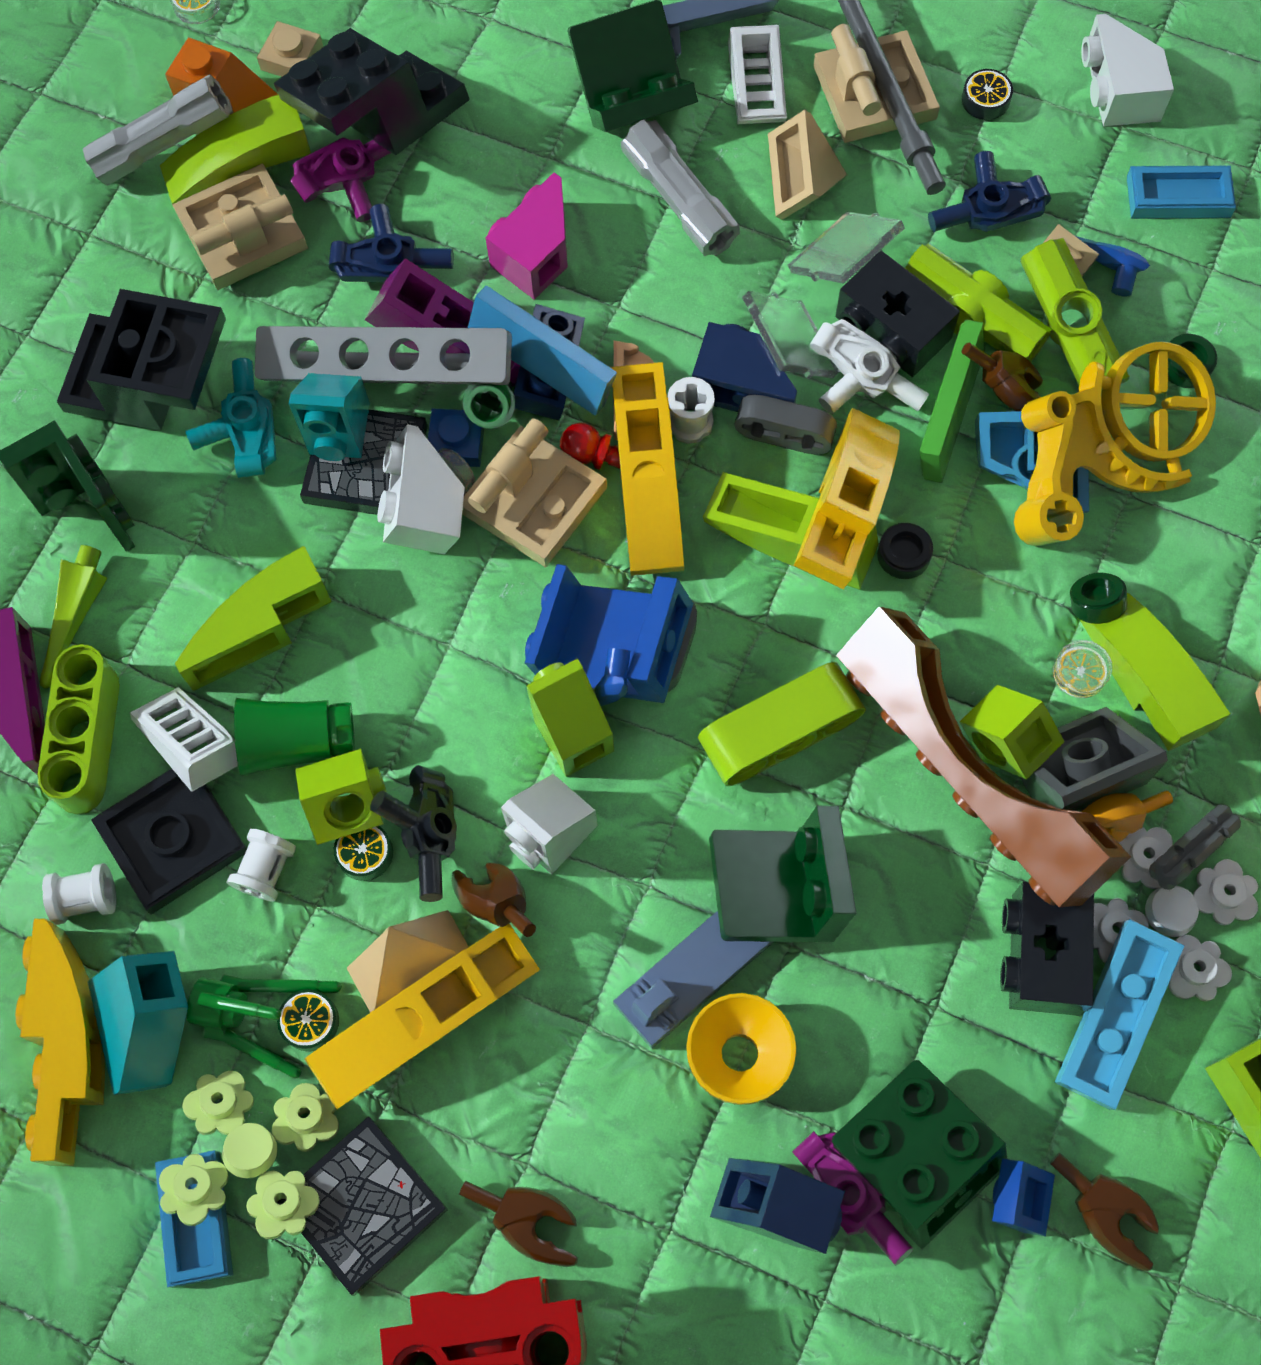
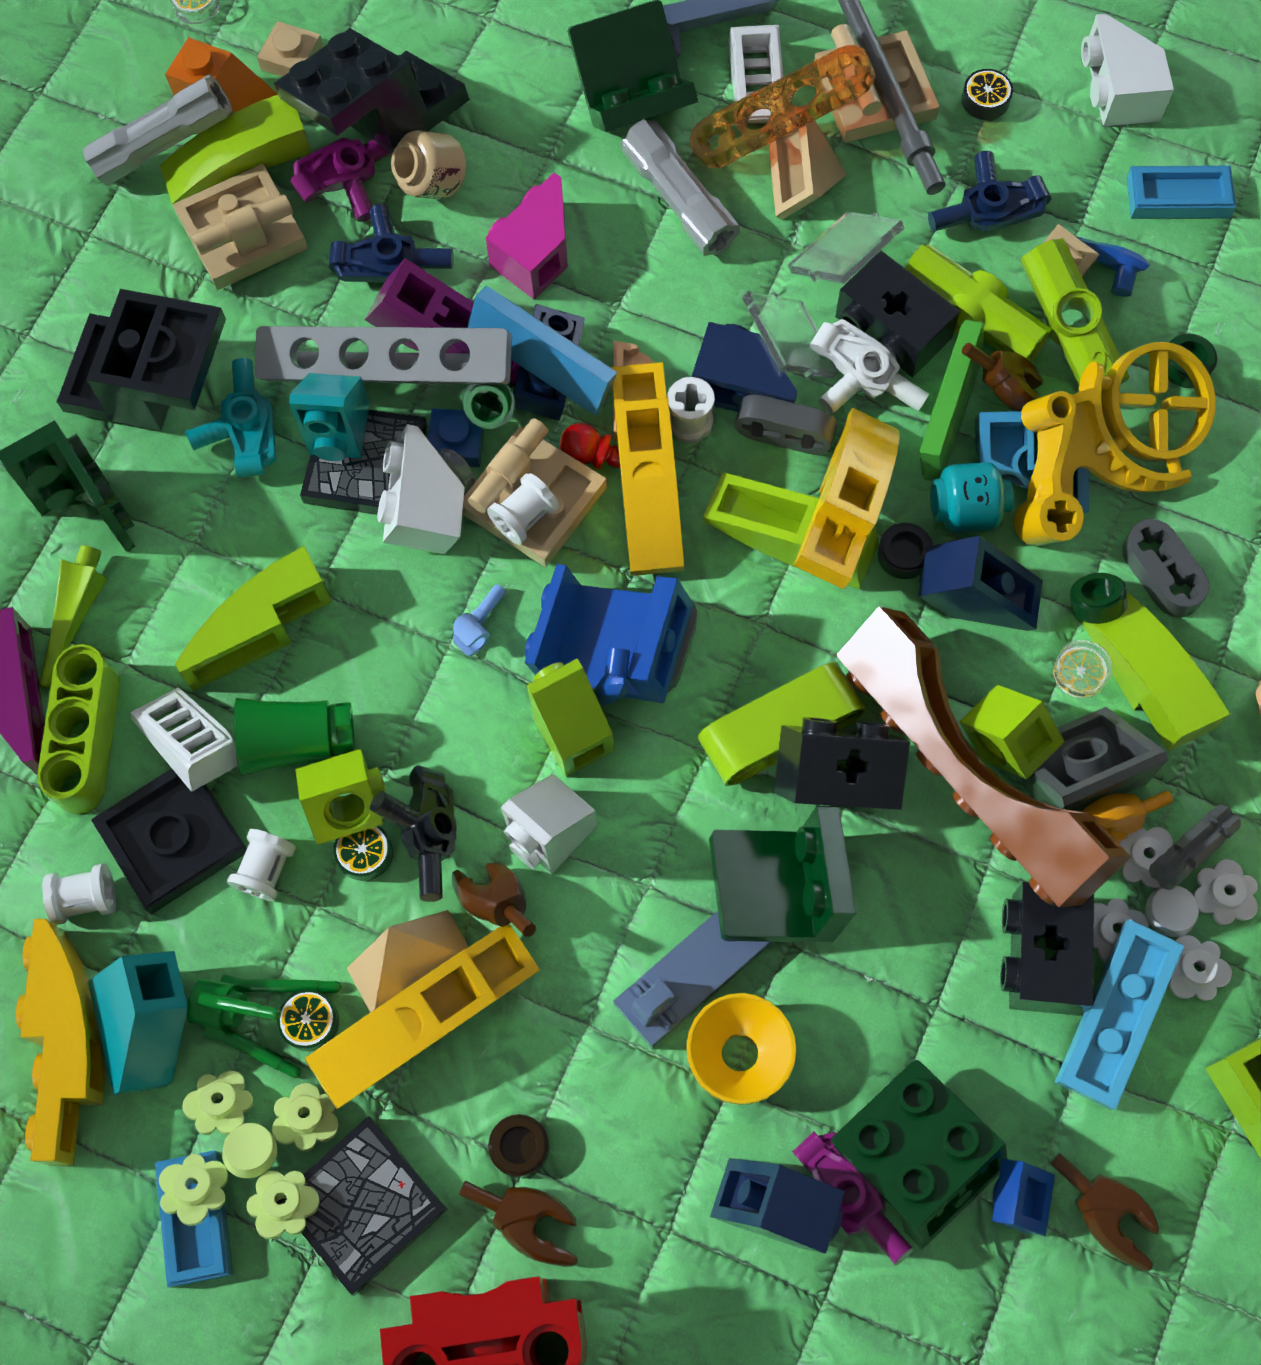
(429, 165): none -> tan head
(468, 631): none -> light blue hand
(519, 1146): none -> dark brown tile
(523, 508): none -> white bush
(778, 100): none -> clear orange beam
(810, 767): none -> black brick
(970, 498): none -> teal head
(980, 584): none -> slope
(1168, 566): none -> dark grey beam

